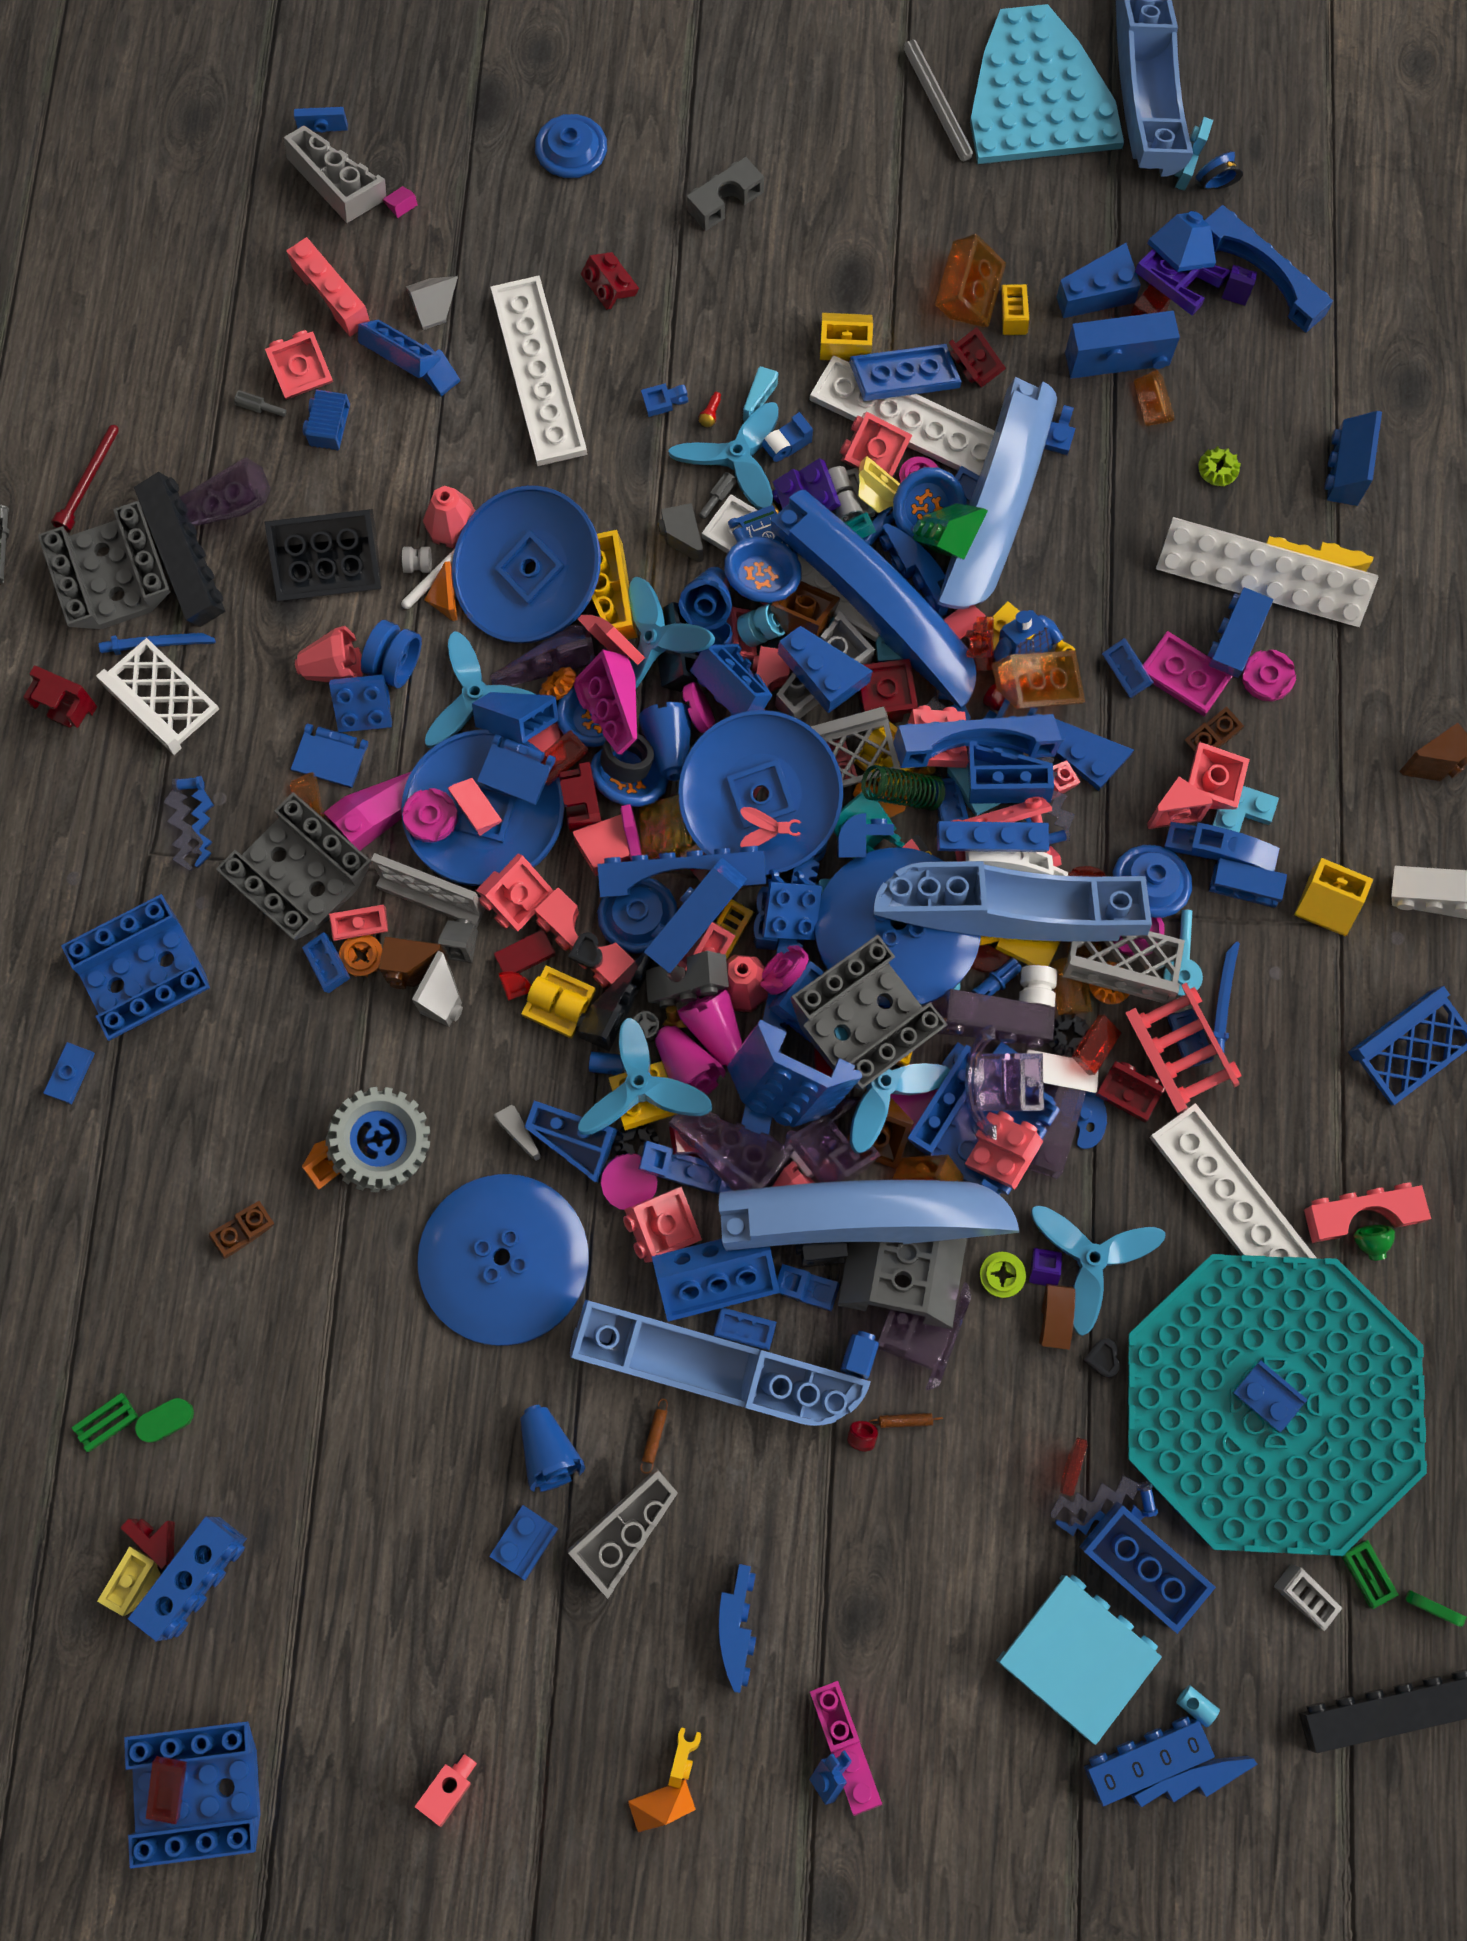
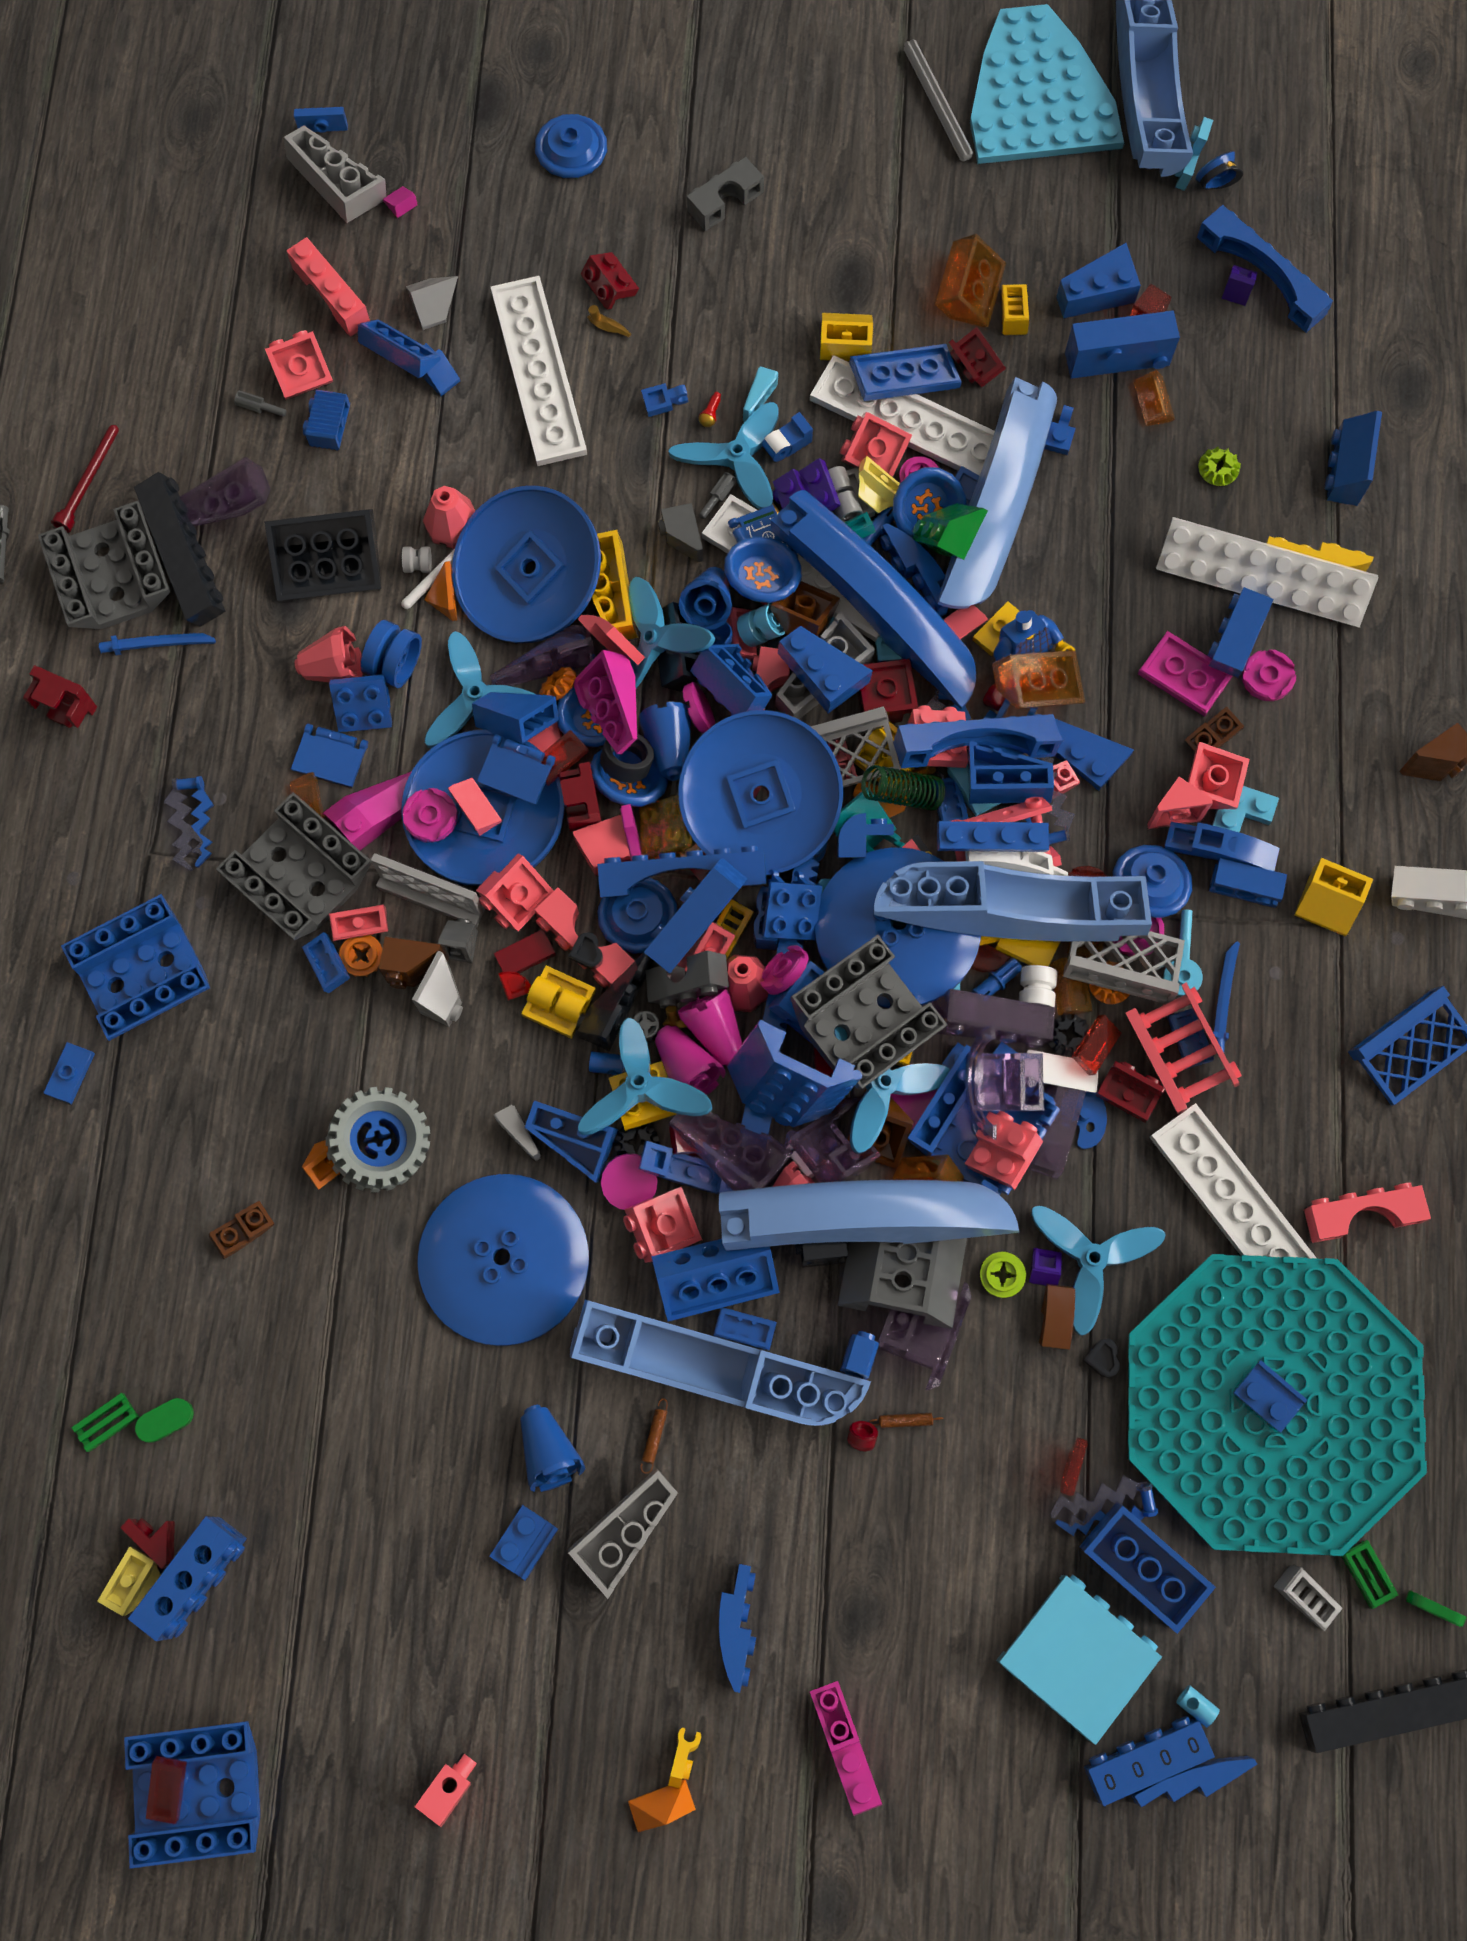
(147, 715): white fence -> none
(606, 323): none -> pearl gold bar
(768, 827): coral piece -> none
(807, 1287): blue slope -> none
(828, 1776): blue plate -> none
(982, 643): clear red plate -> none
(1127, 668): blue plate -> none
(1173, 283): dark purple wing -> none
(1185, 242): blue slope -> none
(1375, 1240): green brick -> none

